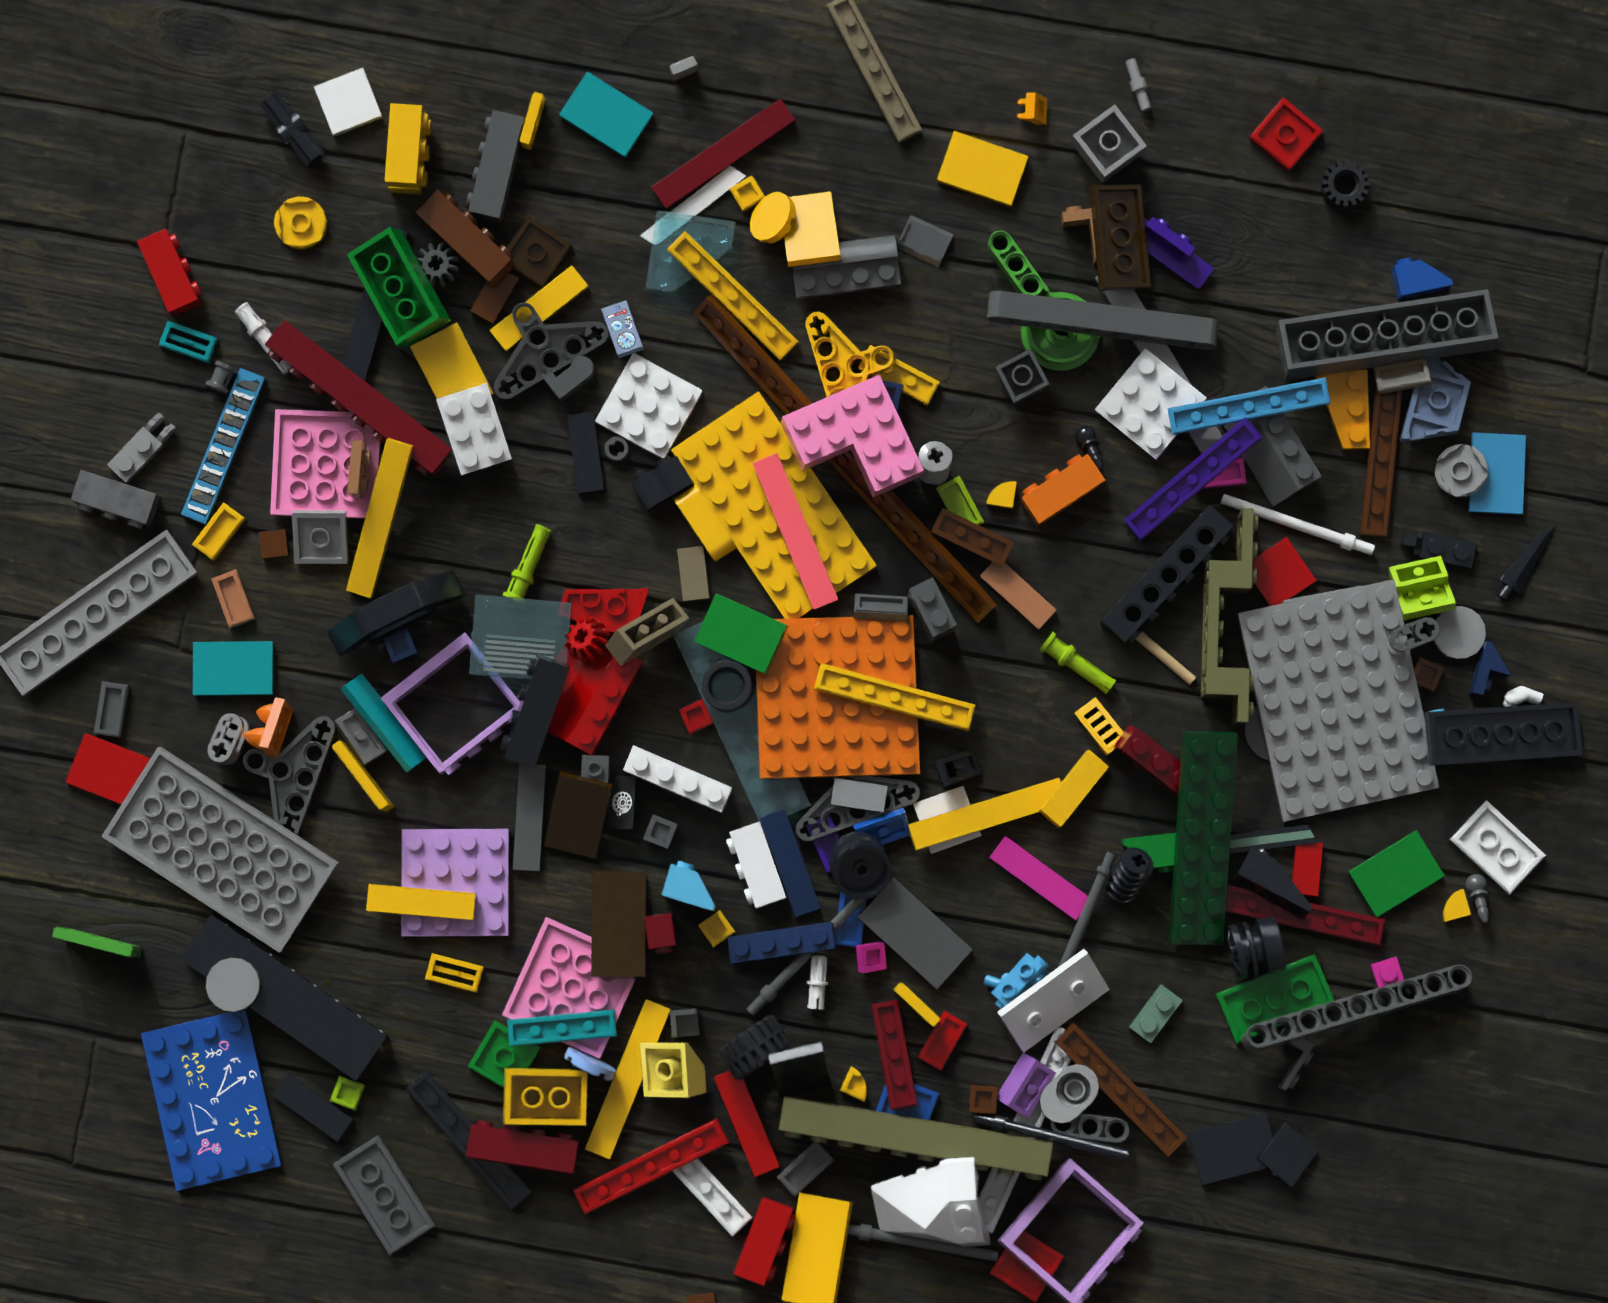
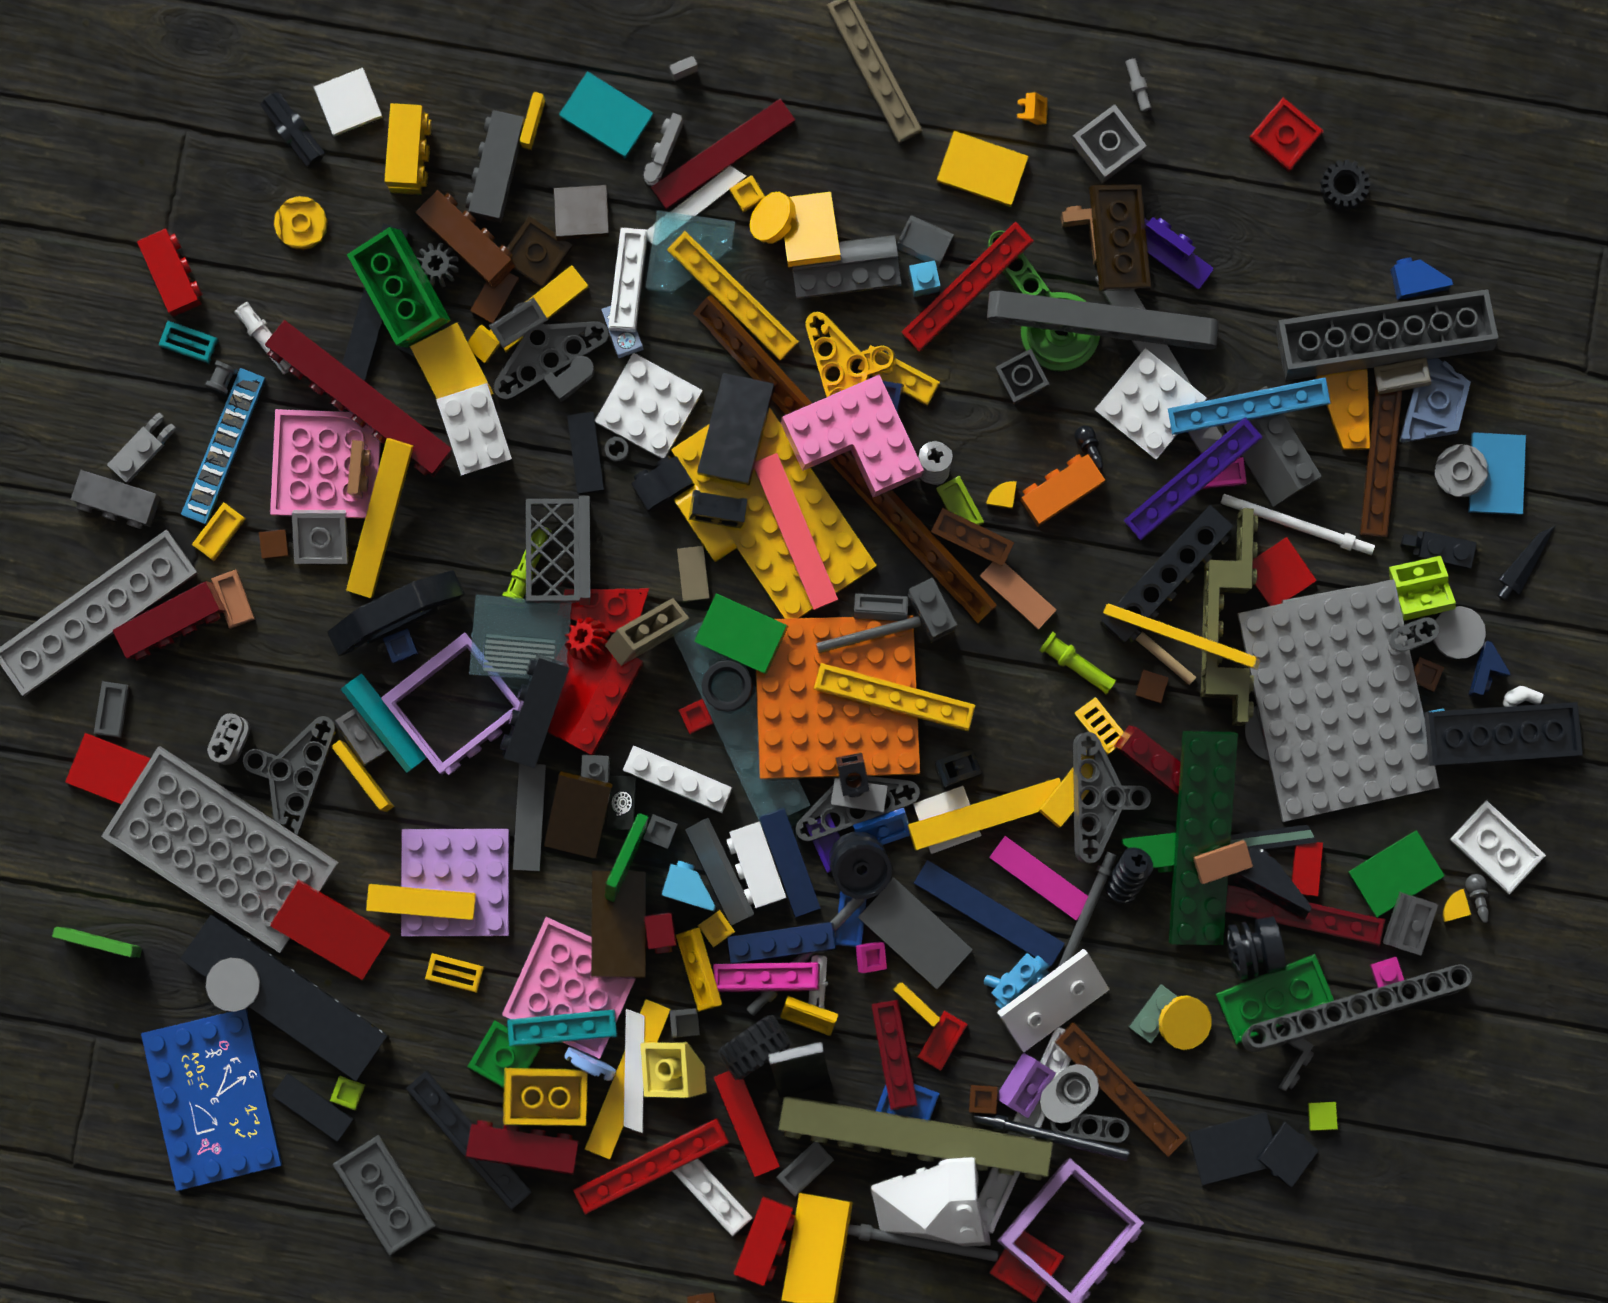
(169, 620): none -> dark red brick
(233, 668): teal tile -> none
(271, 737): orange tile -> none
(330, 929): none -> red tile
(483, 343): none -> yellow tile
(518, 322): none -> dark grey tile
(581, 212): none -> tile
(581, 550): none -> dark grey fence
(626, 857): none -> green tile
(628, 280): none -> white tile
(633, 1071): none -> white sticker
(662, 151): none -> light grey hinge
(698, 969): none -> yellow tile
(717, 509): none -> black hinge
(719, 871): none -> dark grey tile
(736, 429): none -> black tile
(767, 977): none -> dark pink tile
(809, 1016): none -> yellow tile
(852, 764): none -> black brick
(854, 1084): yellow tile -> none
(868, 634): none -> dark grey bar
(924, 278): none -> medium azure brick
(967, 286): none -> red tile
(988, 912): none -> dark blue tile
(1099, 784): none -> dark grey beam
(1151, 686): none -> reddish brown tile
(1182, 636): none -> yellow tile
(1185, 1022): none -> yellow tile
(1222, 862): none -> nougat tile
(1322, 1116): none -> lime tile
(1410, 923): none -> flat silver plate

